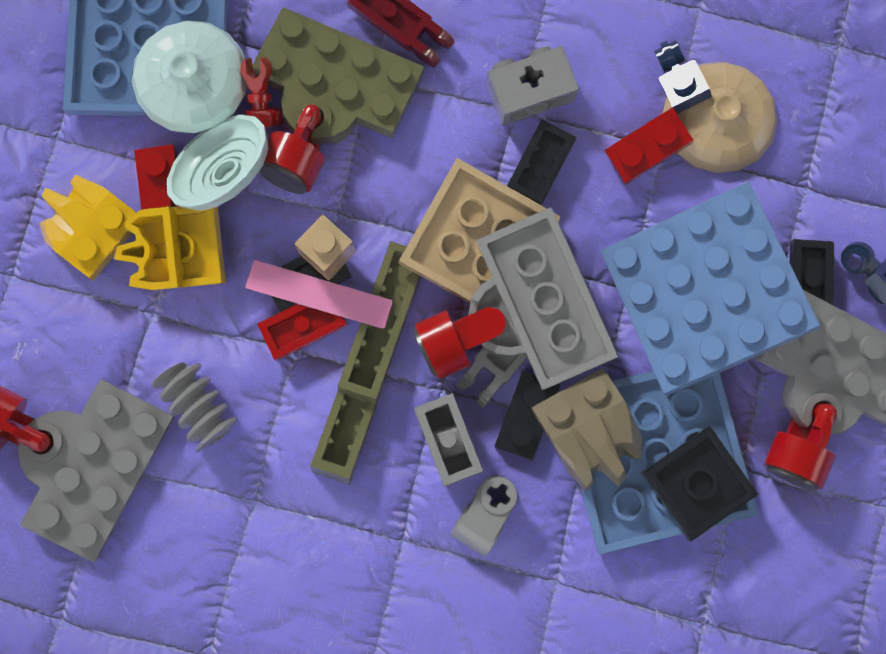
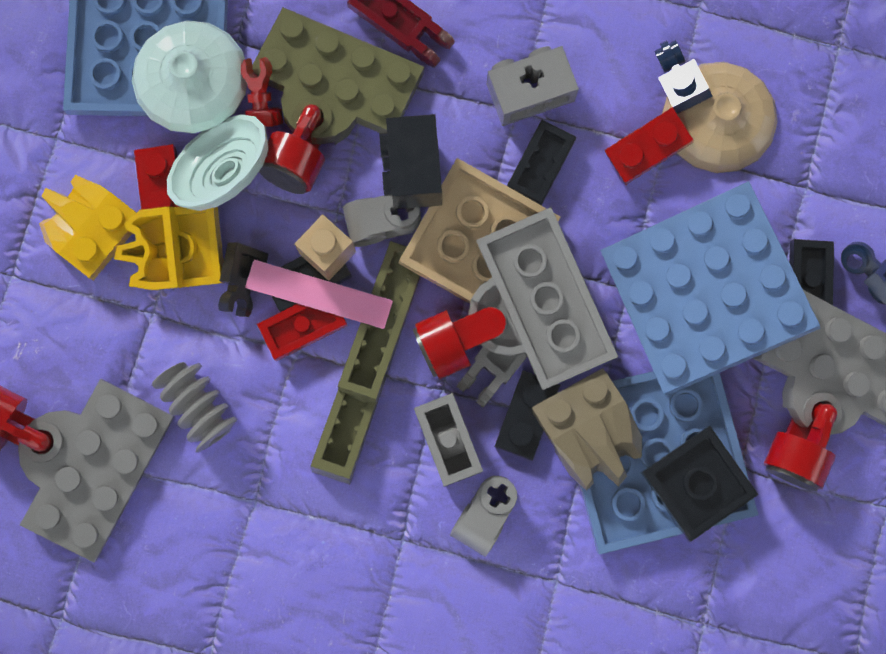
(235, 273): none -> black plate
(376, 220): none -> light grey piece
(411, 162): none -> black brick

